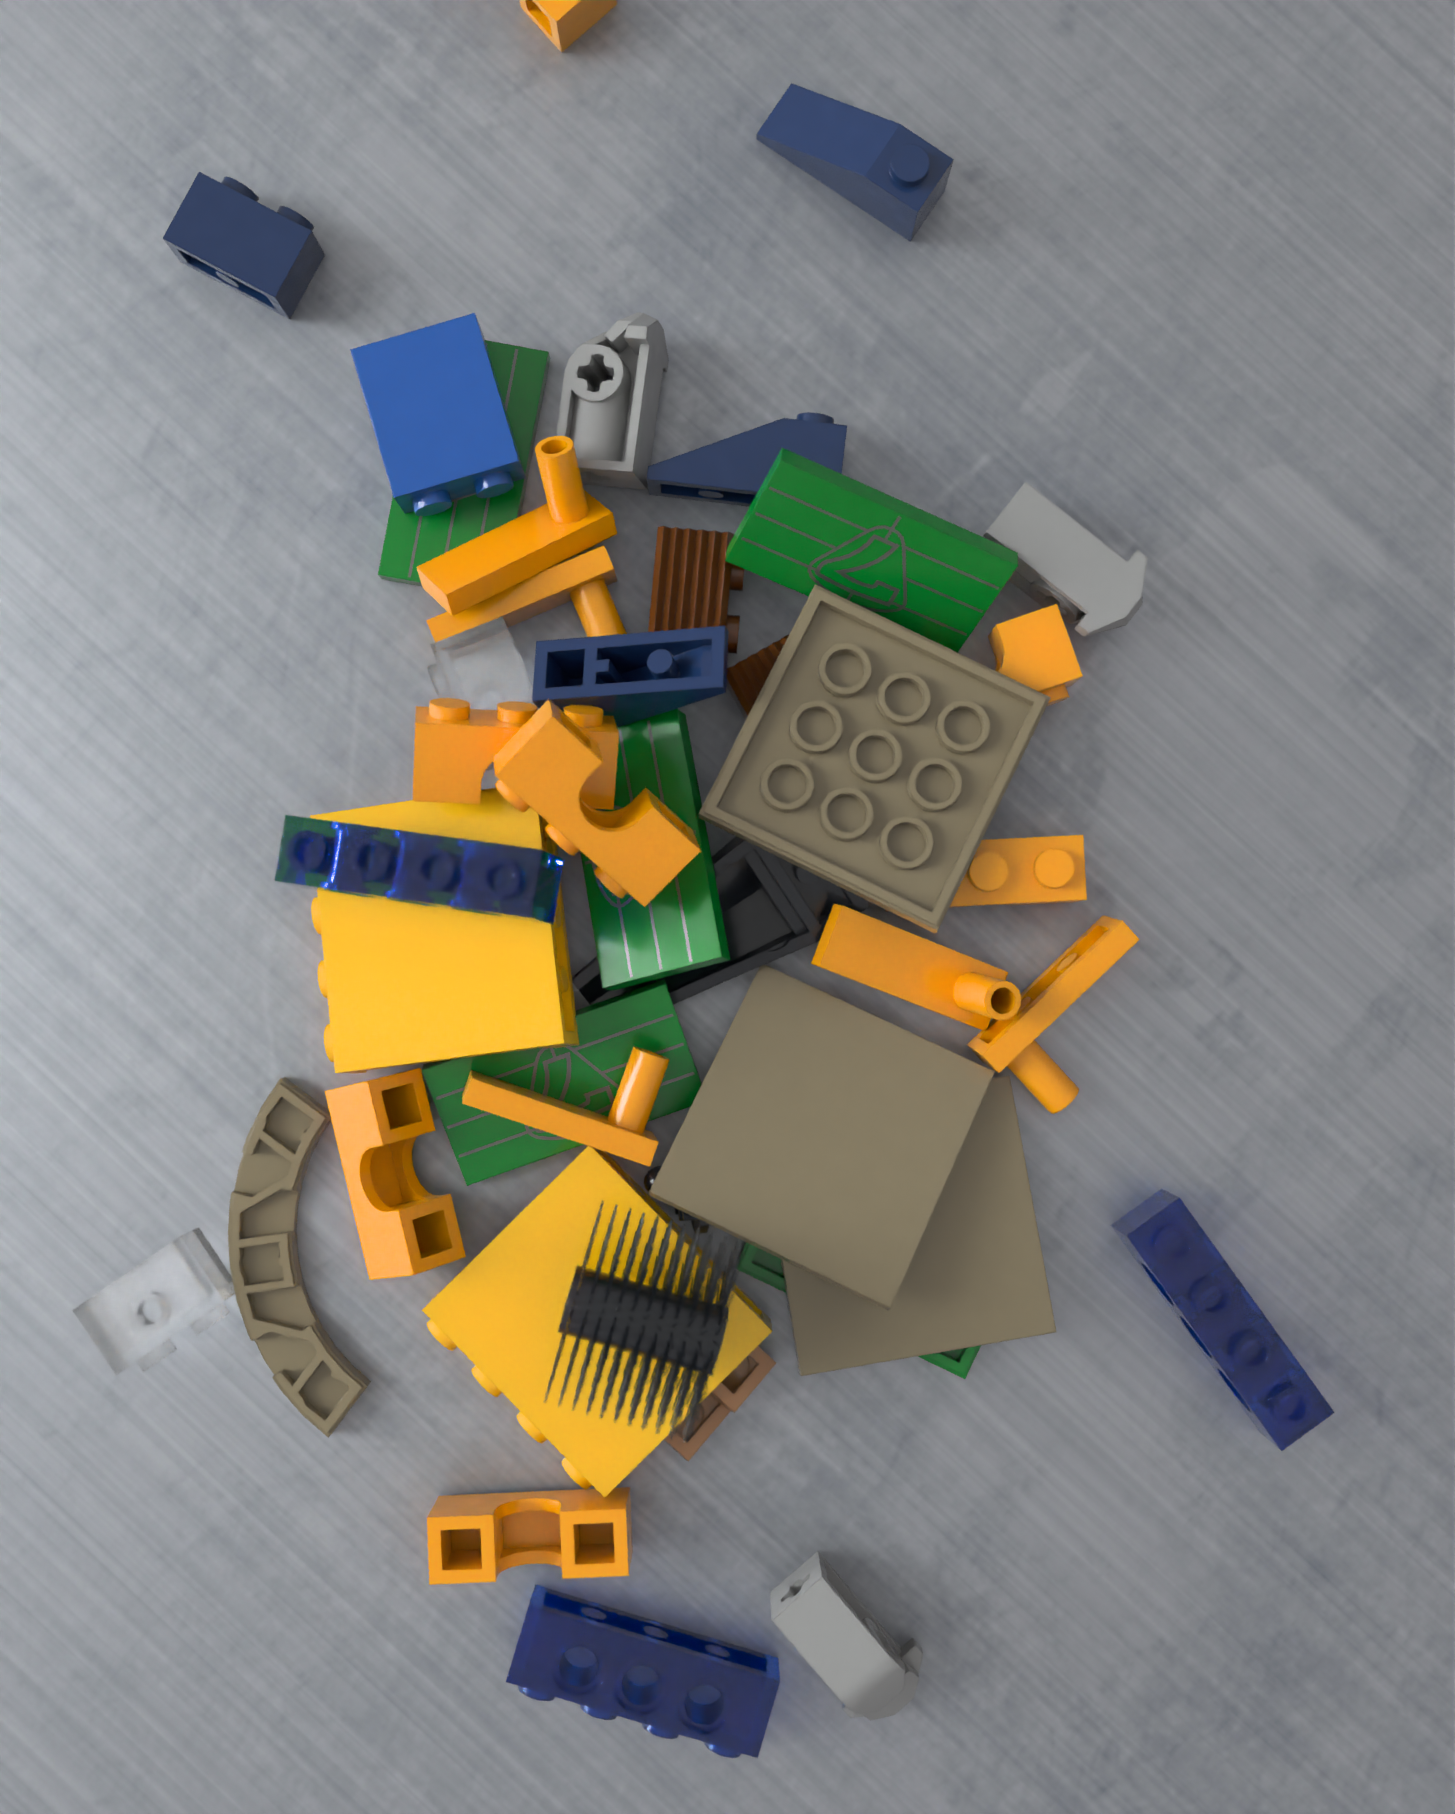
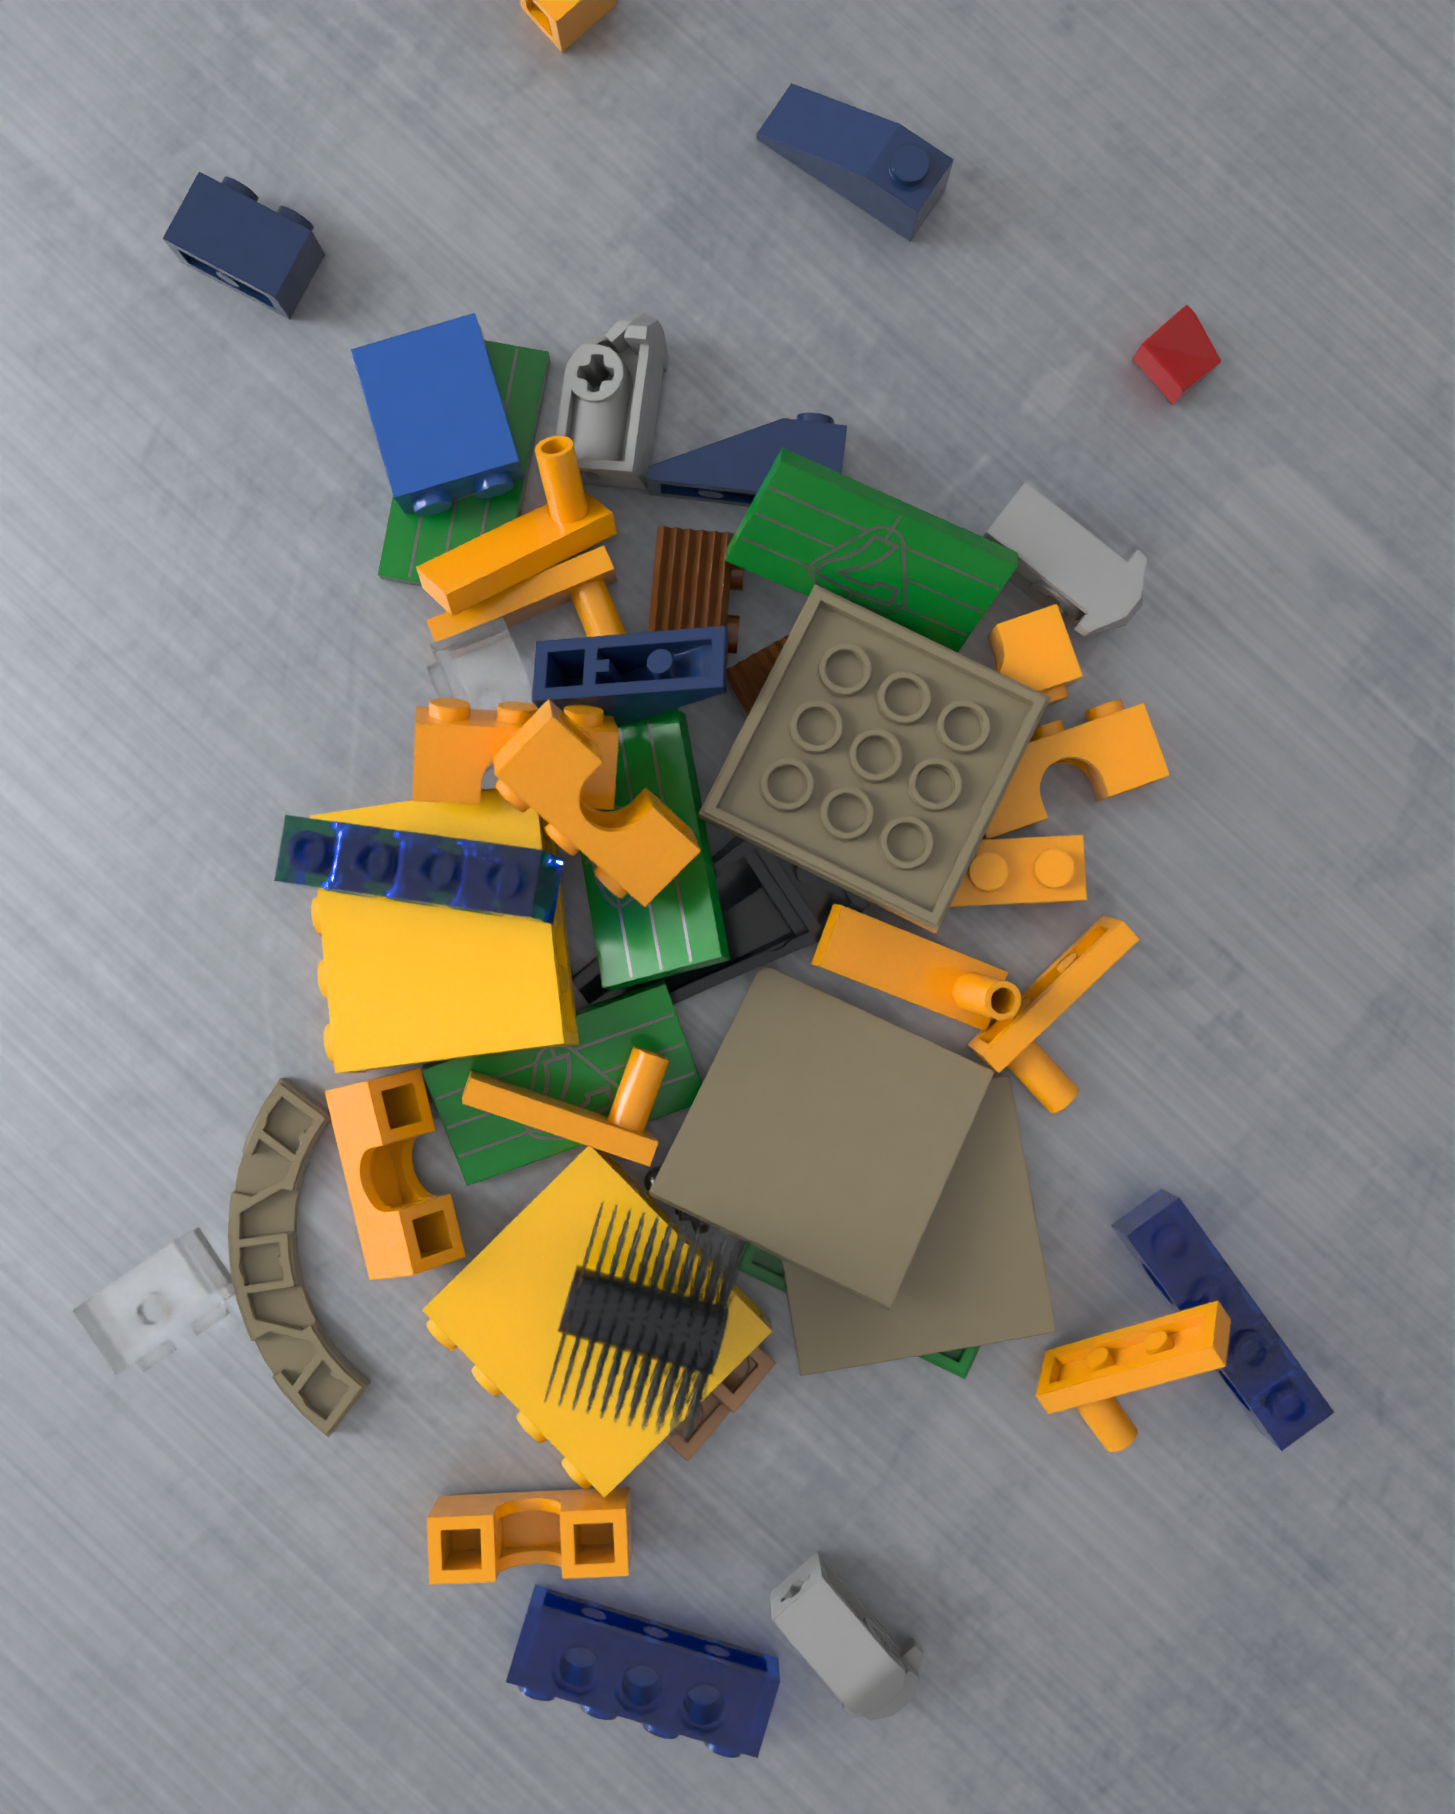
(1112, 750): none -> light orange arch
(1129, 1360): none -> light orange piece
(1177, 355): none -> red slope

